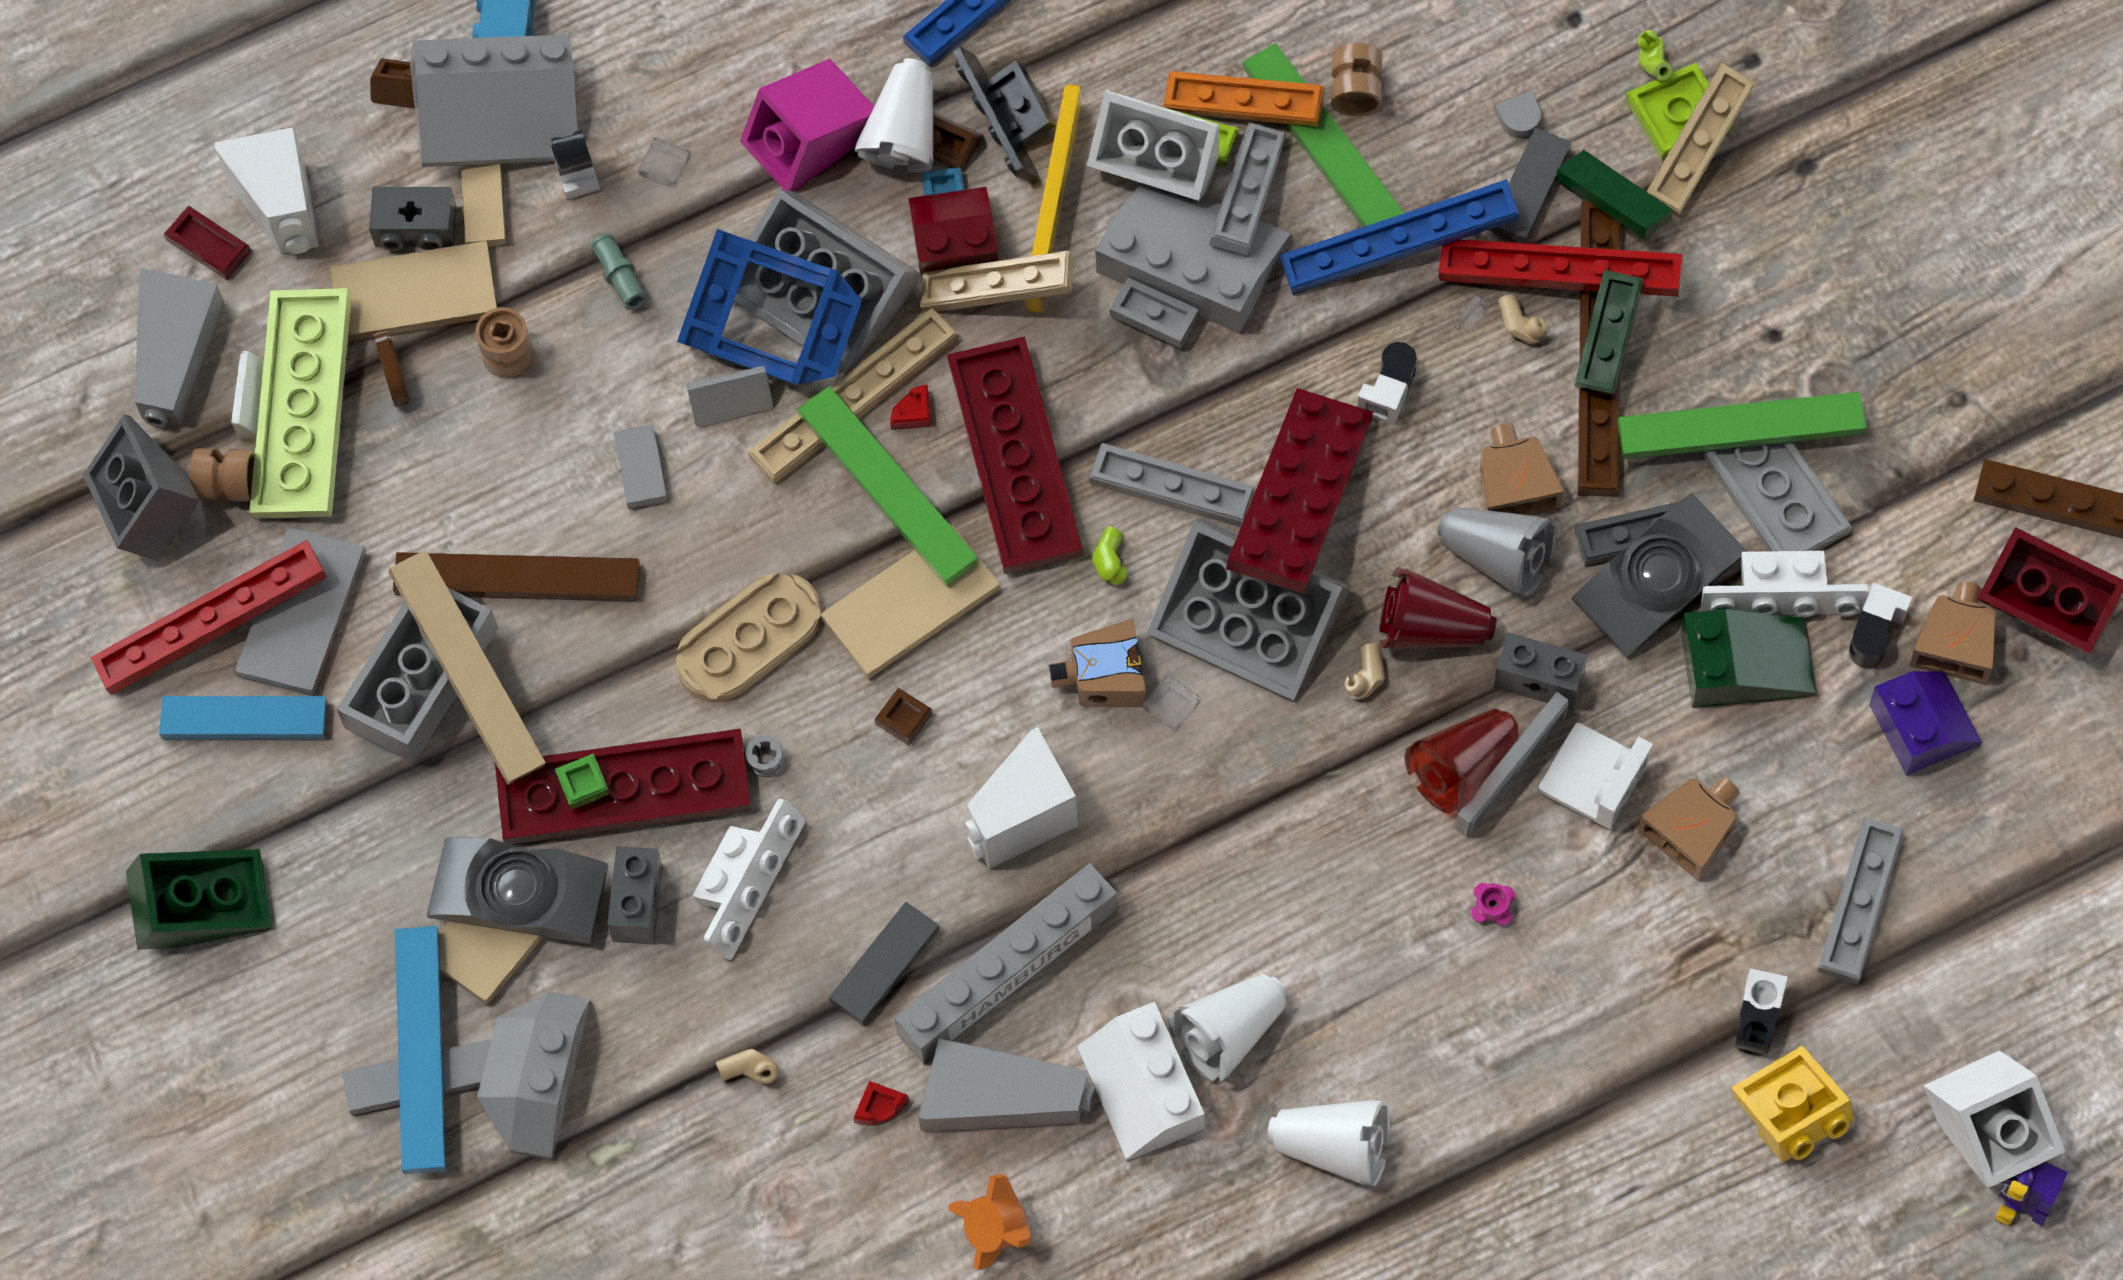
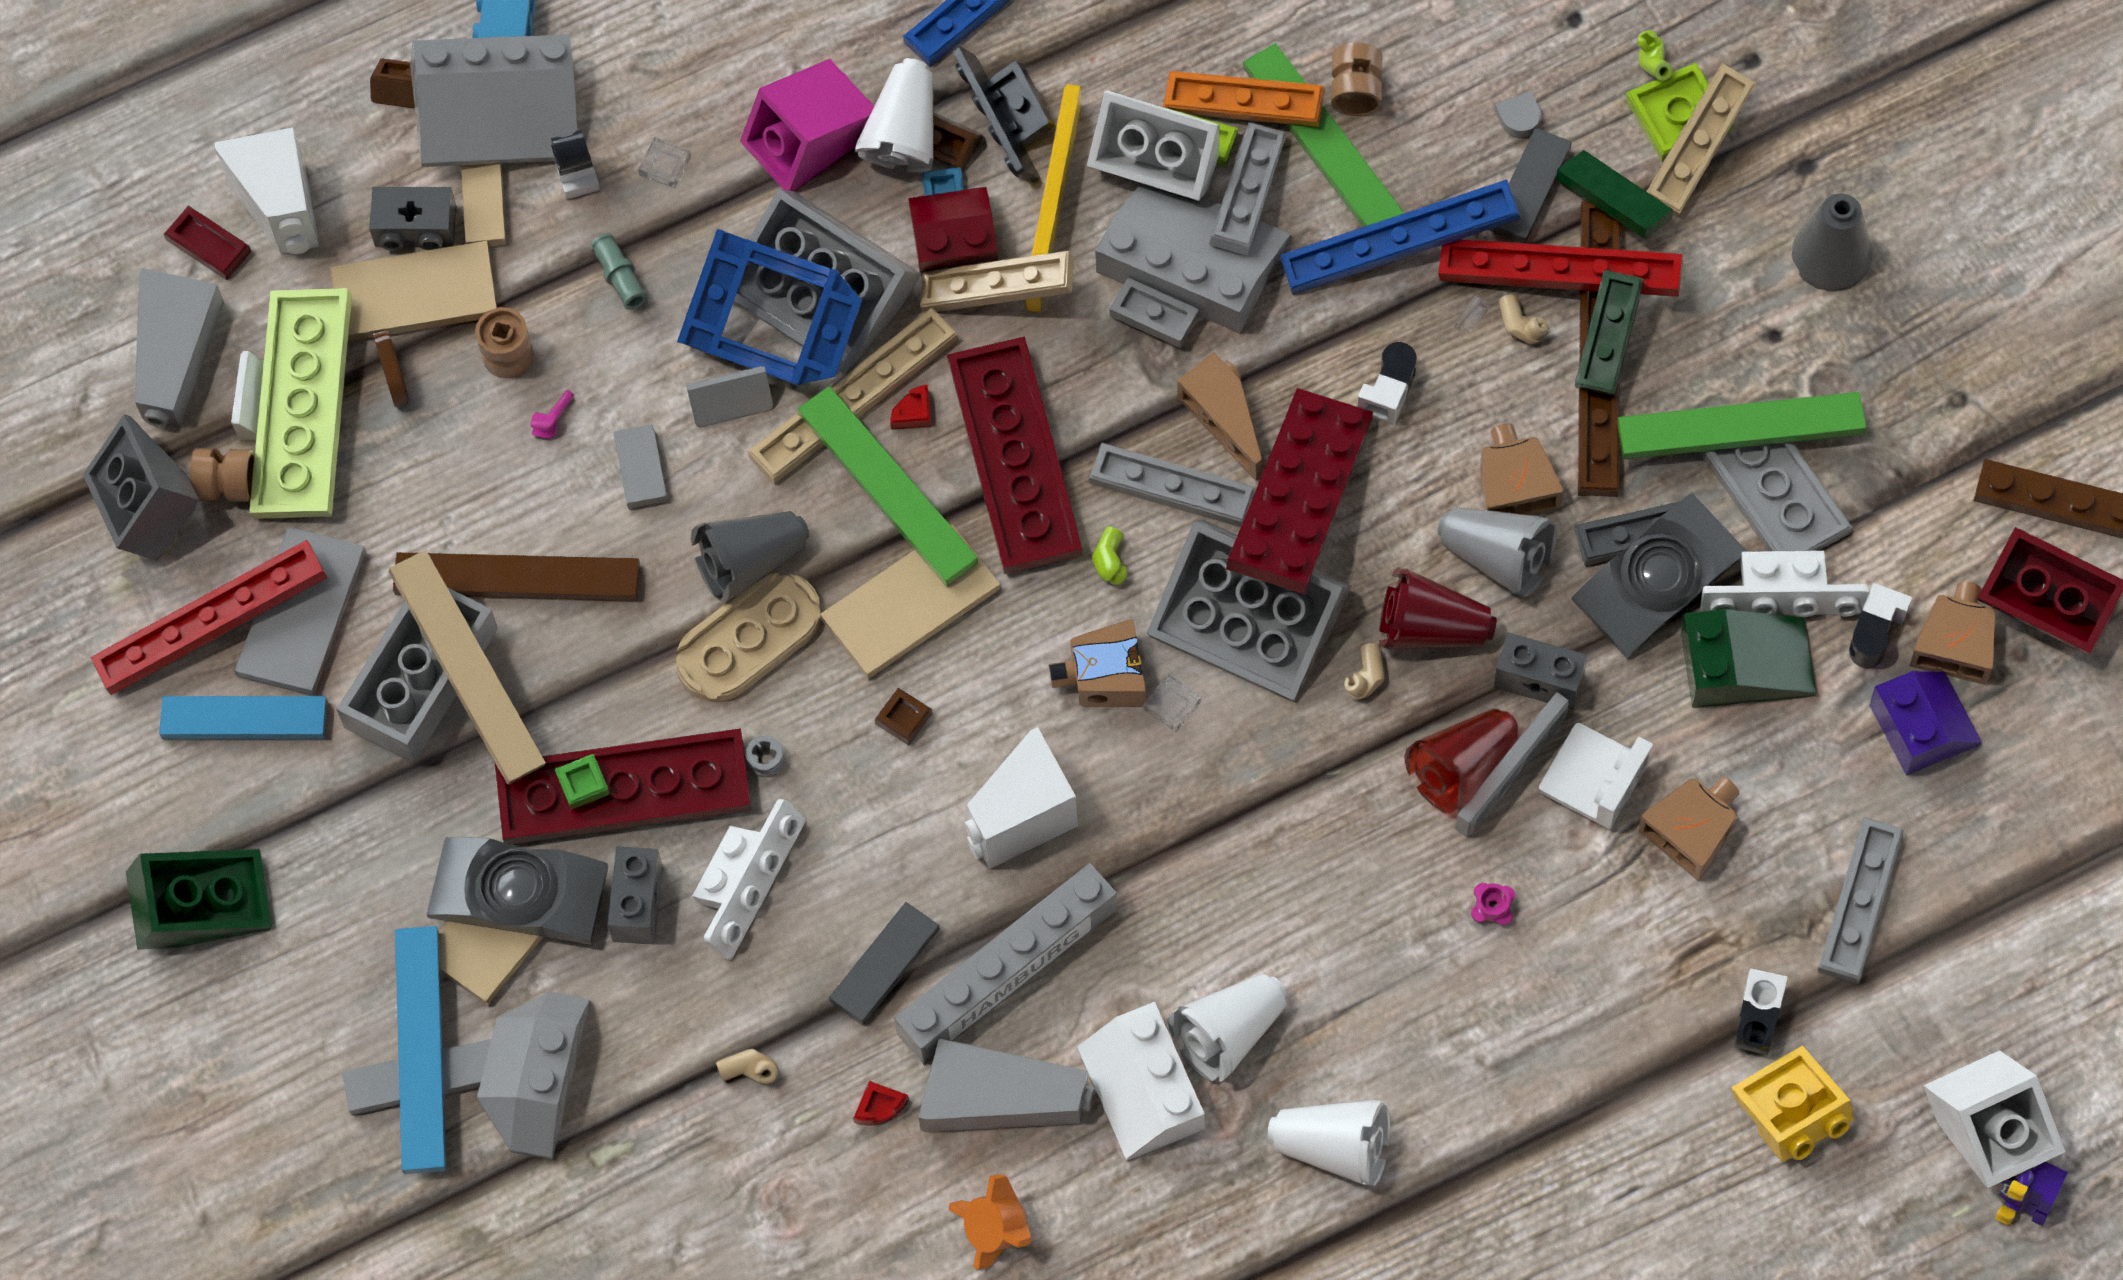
(546, 424): none -> dark pink hand
(746, 549): none -> dark grey cone
(1218, 401): none -> medium nougat slope
(1833, 245): none -> dark grey cone

